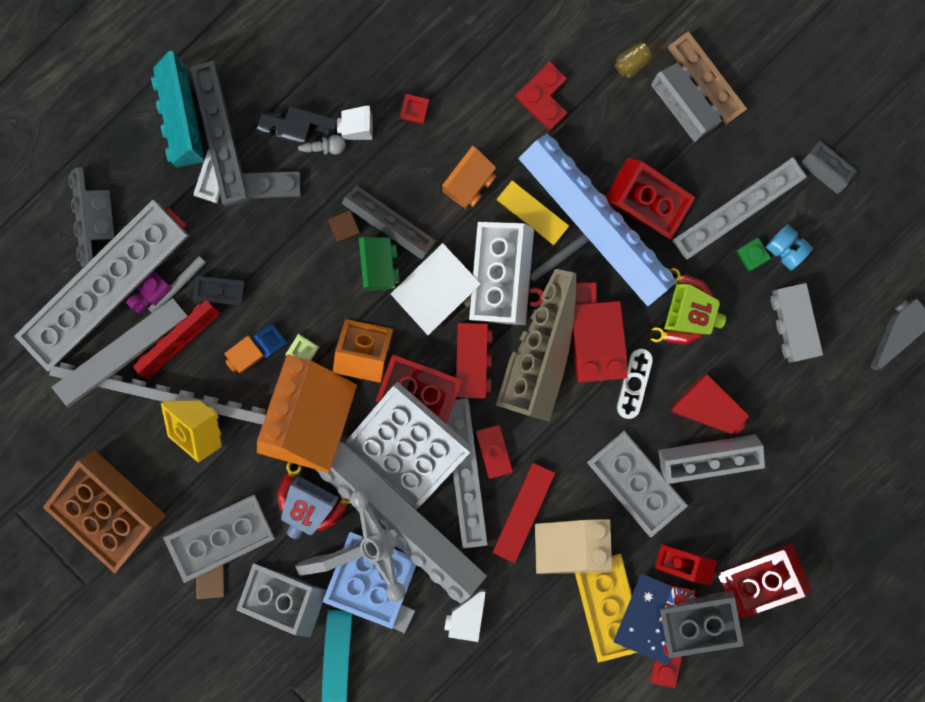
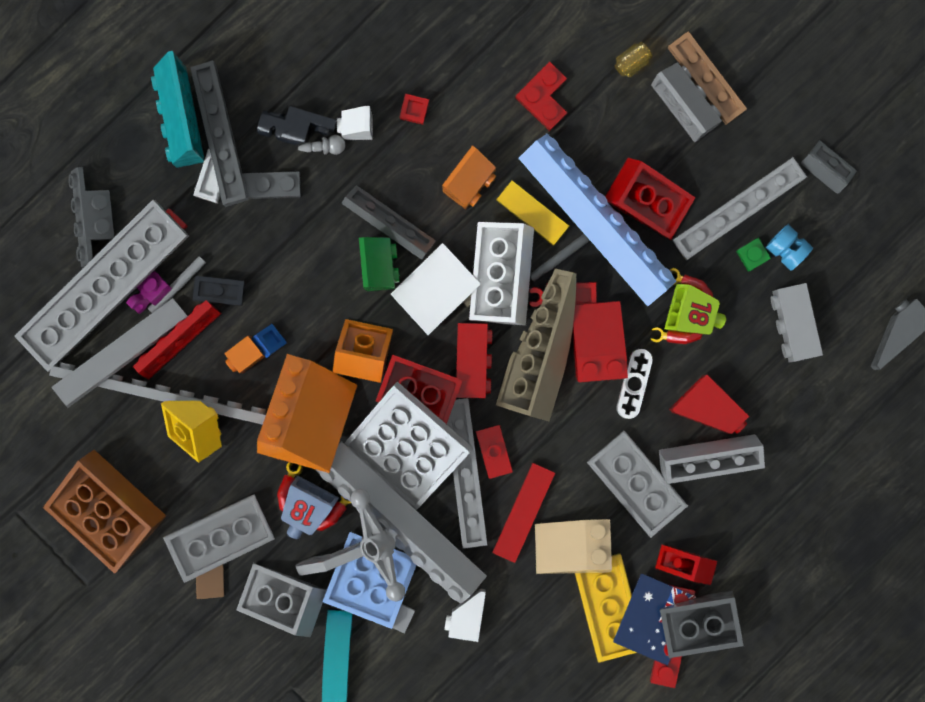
(303, 348): yellowish green tile -> none
(343, 226): reddish brown tile -> none
(766, 581): red slope -> none

